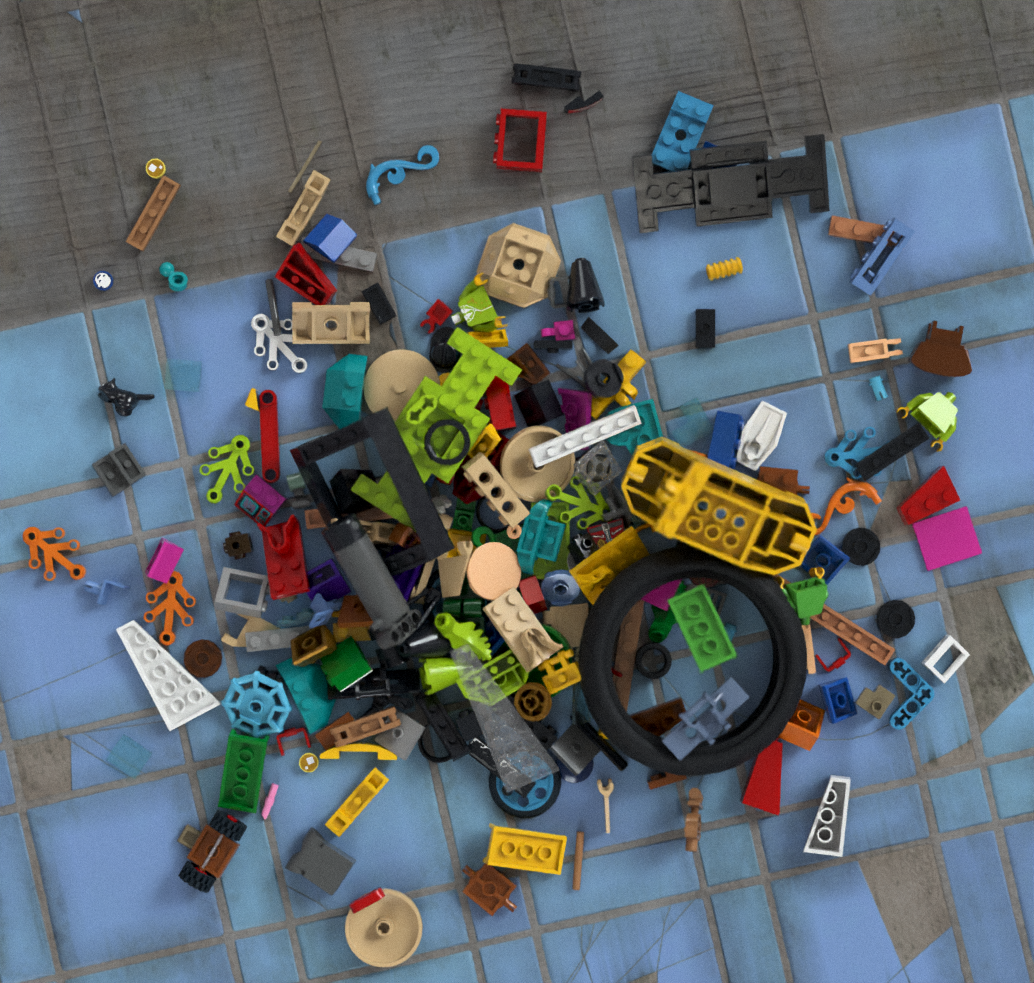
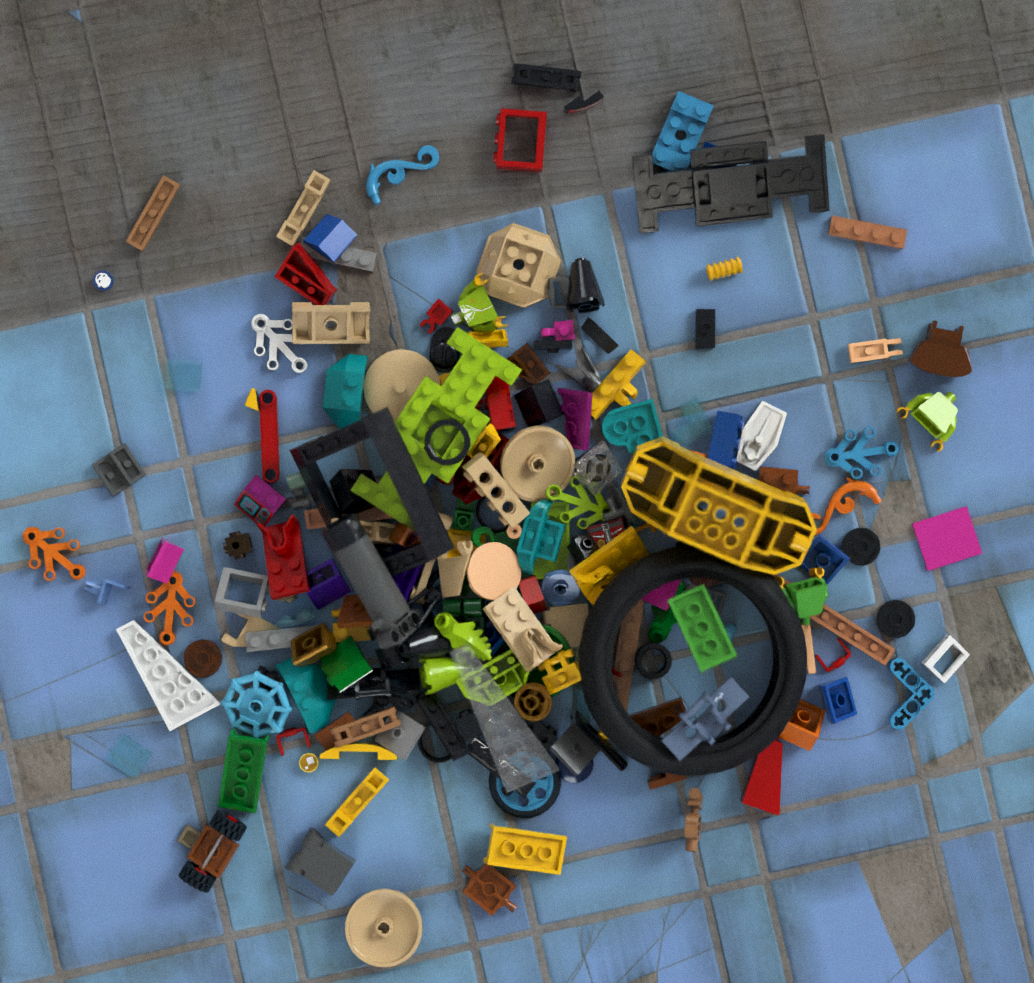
(124, 400): black animal -> none
(155, 168): tile -> none
(167, 270): teal plate -> none
(229, 466): lime plant -> none
(269, 800): bright pink piece -> none
(273, 307): dark grey bar -> none
(304, 166): dark tan piece -> none
(323, 610): medium blue bracket -> none
(367, 900): red beam -> none
(379, 303): black plate -> none
(424, 413): lime beam -> none
(441, 503): white plant -> none
(578, 860): medium nougat bar -> none
(585, 436): white tile -> none
(593, 375): black plate -> none
(606, 791): tan flag -> none
(680, 497): yellow plate -> none
(830, 821): white wedge -> none
(870, 257): medium blue brick -> none
(875, 701): dark tan brick -> none
(877, 386): medium azure pin -> none
(891, 451): black tile -> none
(931, 496): red wedge -> none

